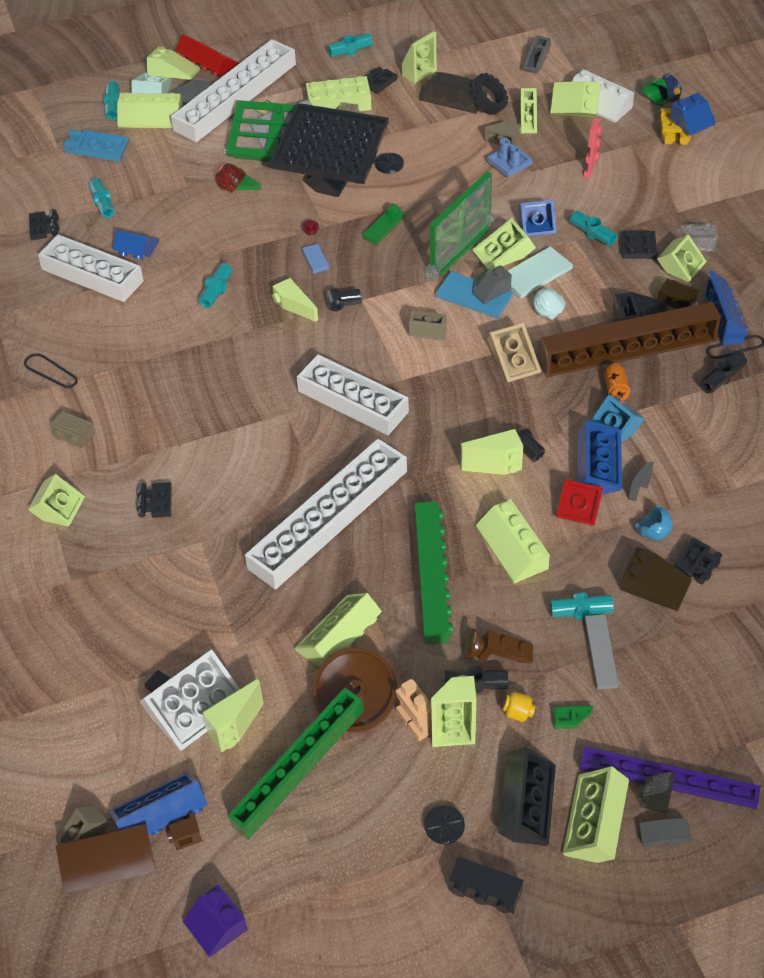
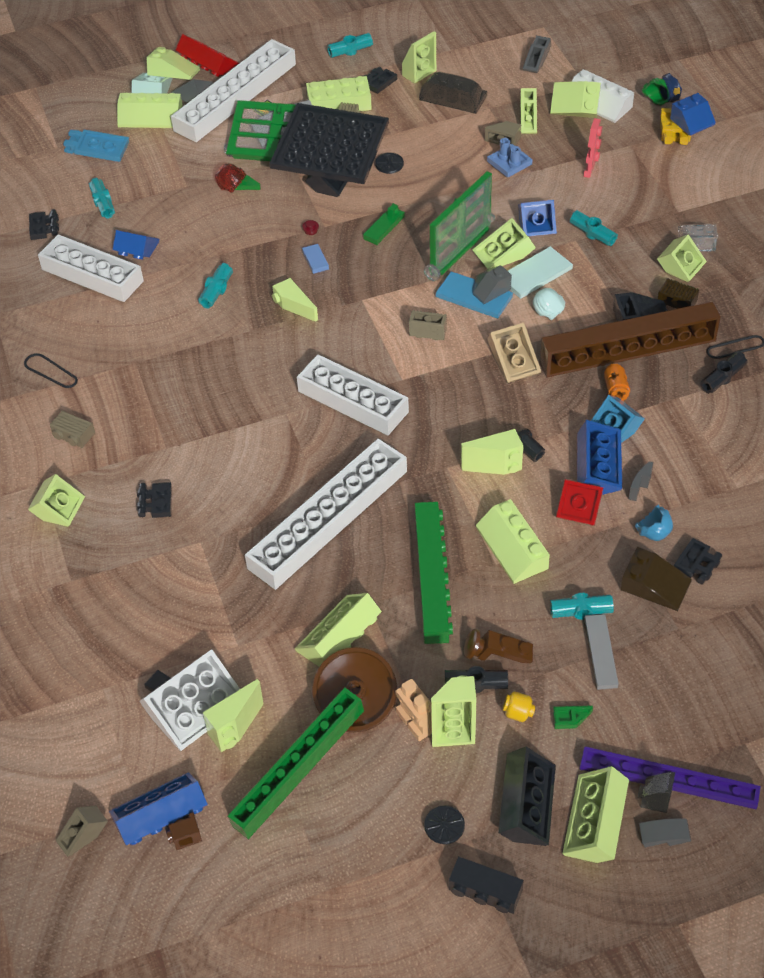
(105, 858): reddish brown slope -> none
(111, 99): teal piece -> none
(215, 921): dark purple slope -> none
(337, 299): black piece -> none
(482, 100): black tyre -> none
(638, 245): black plate -> none
(731, 325): blue slope -> none

